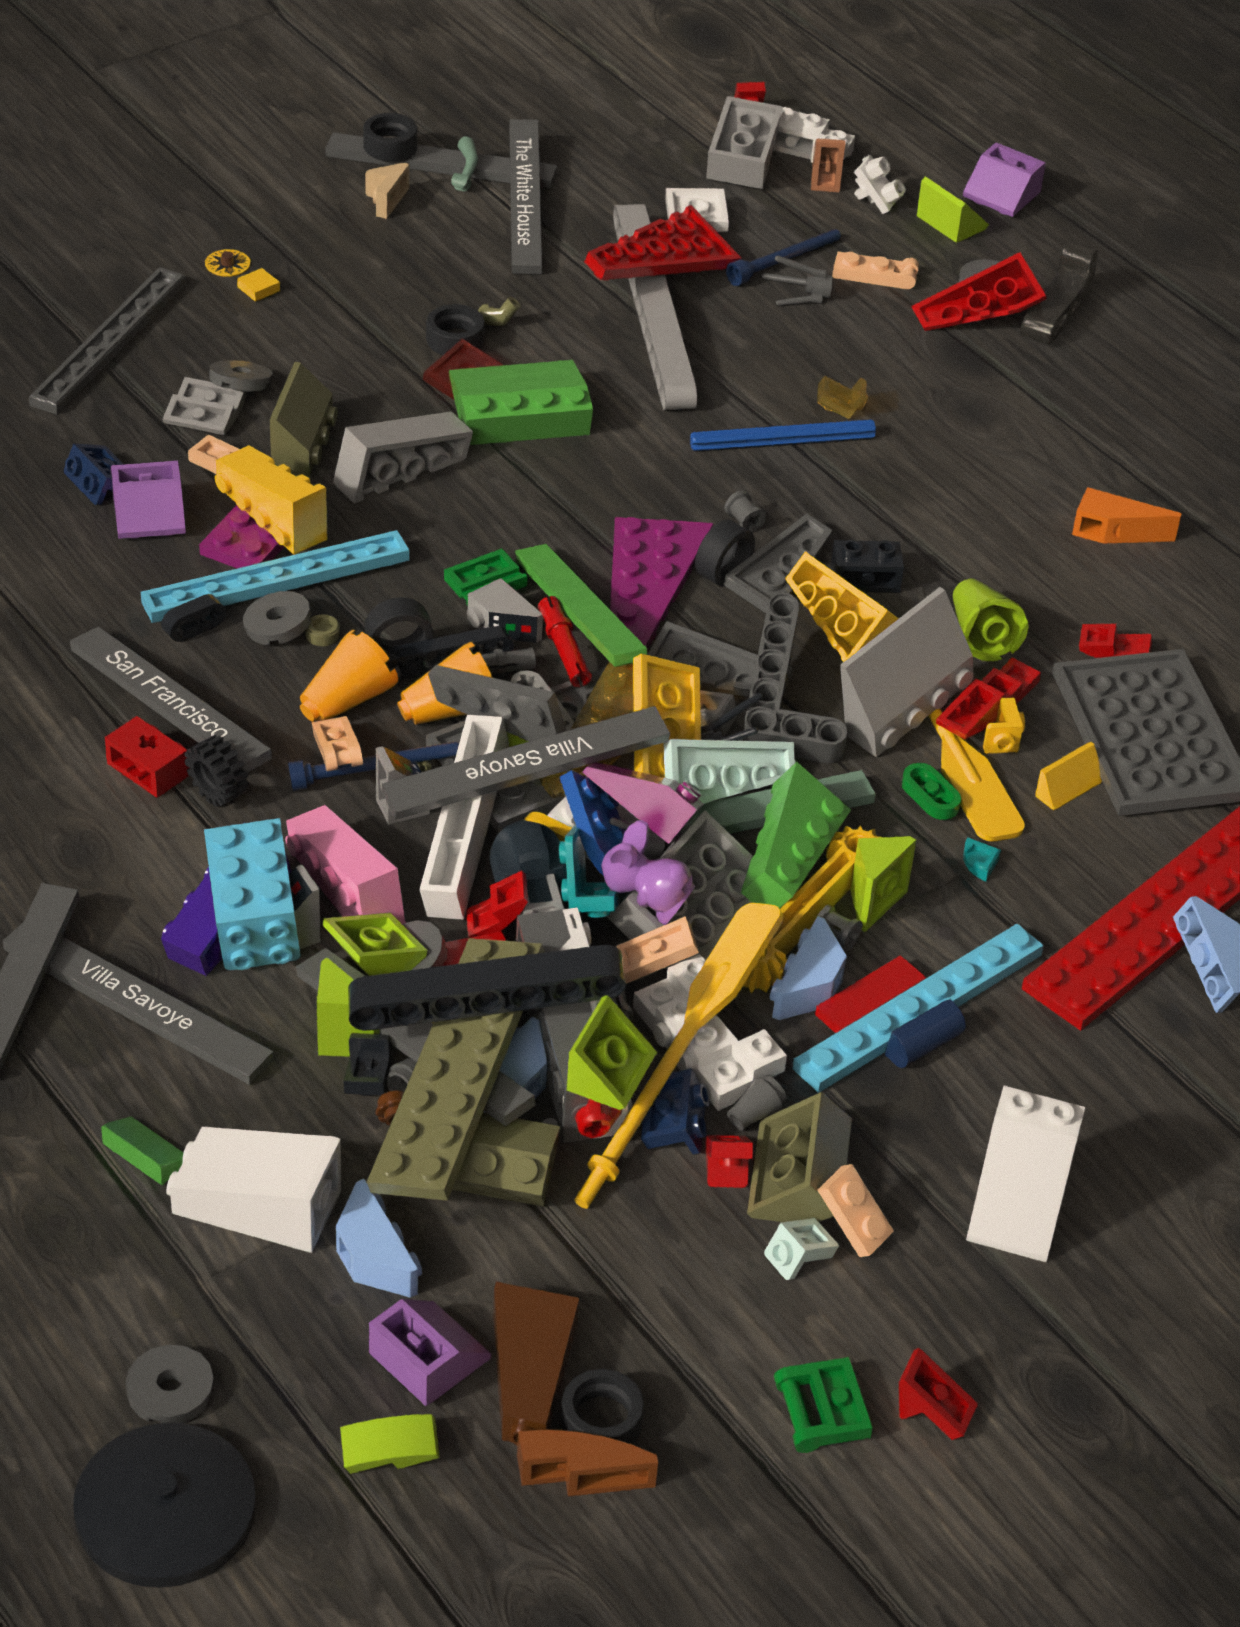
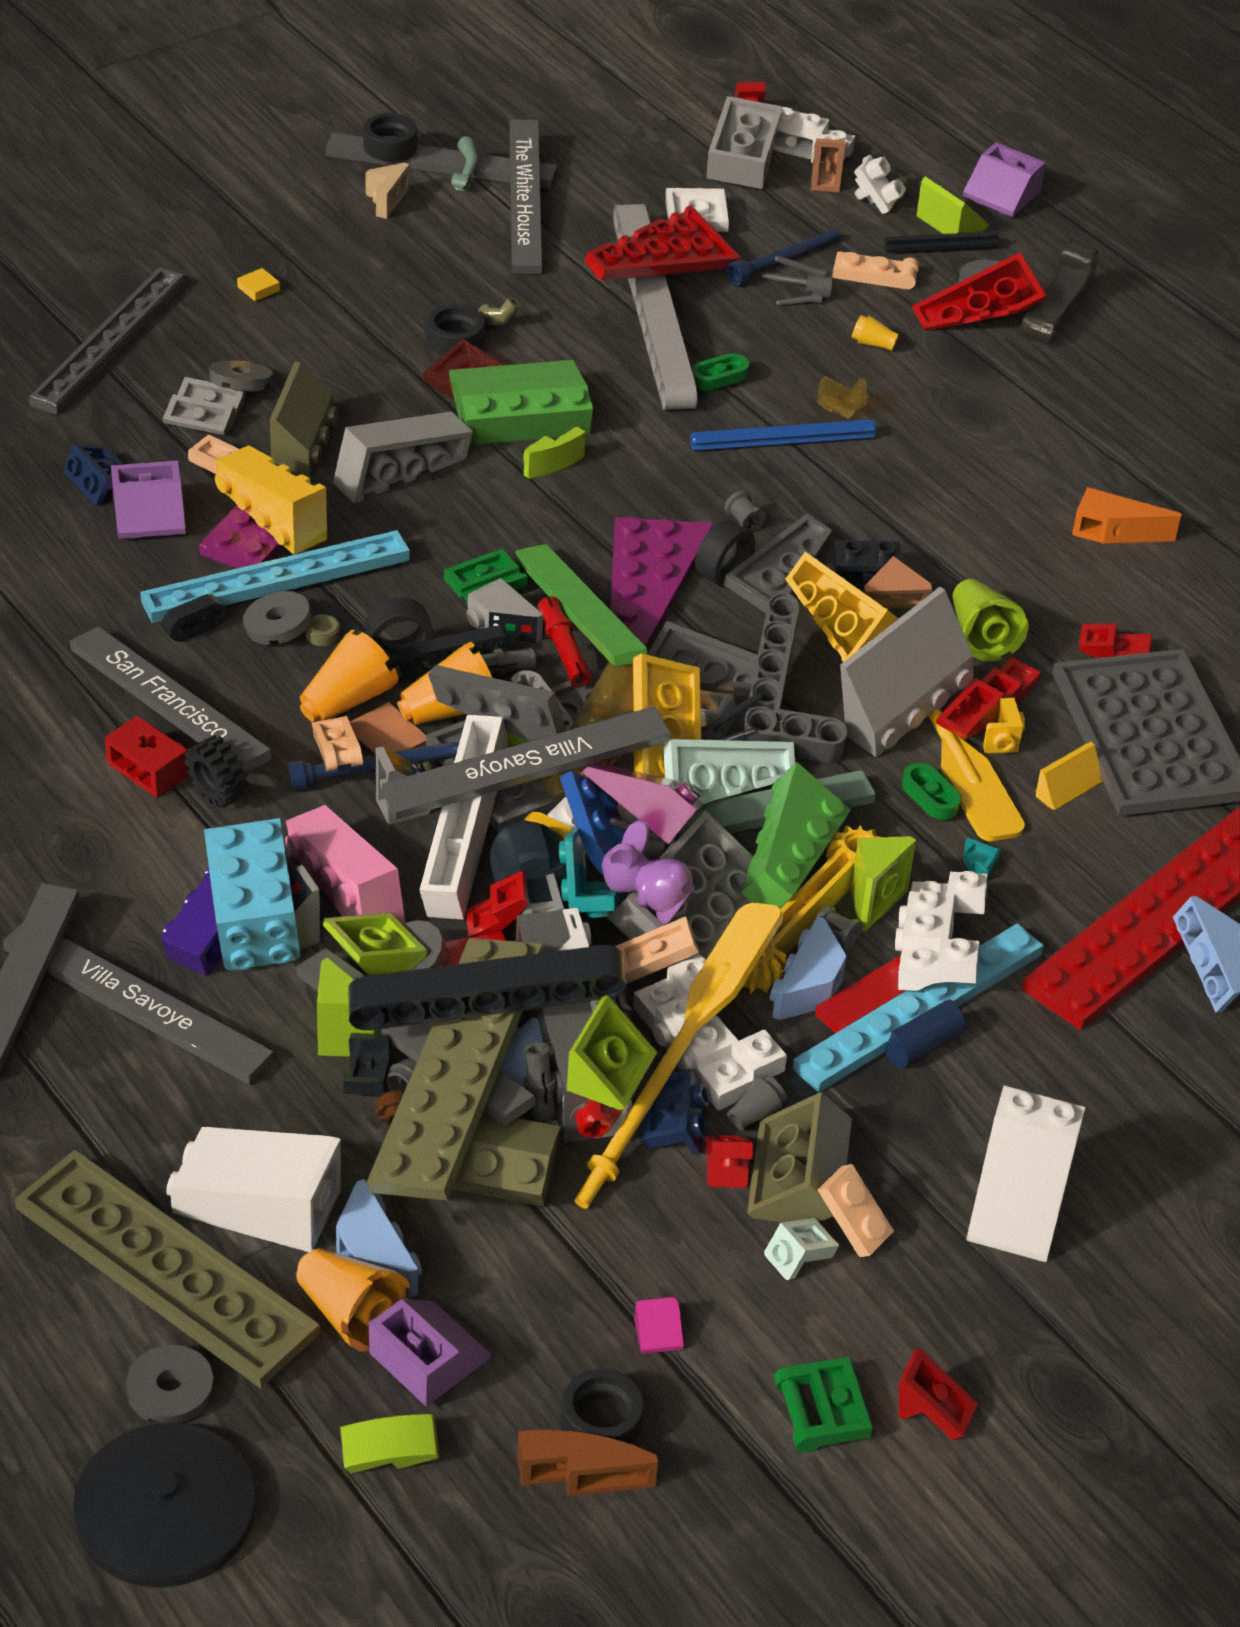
(142, 1148): bright green slope -> none
(168, 1268): none -> olive plate
(227, 263): piece -> none
(349, 1292): none -> light orange cone
(387, 729): none -> nougat window
(532, 1352): reddish brown slope -> none
(540, 1081): none -> dark grey pin
(551, 456): none -> lime slope
(658, 1325): none -> dark pink slope
(720, 371): none -> green plate
(873, 333): none -> yellow cone
(897, 586): none -> nougat slope
(927, 931): none -> white bracket
(941, 241): none -> black axle

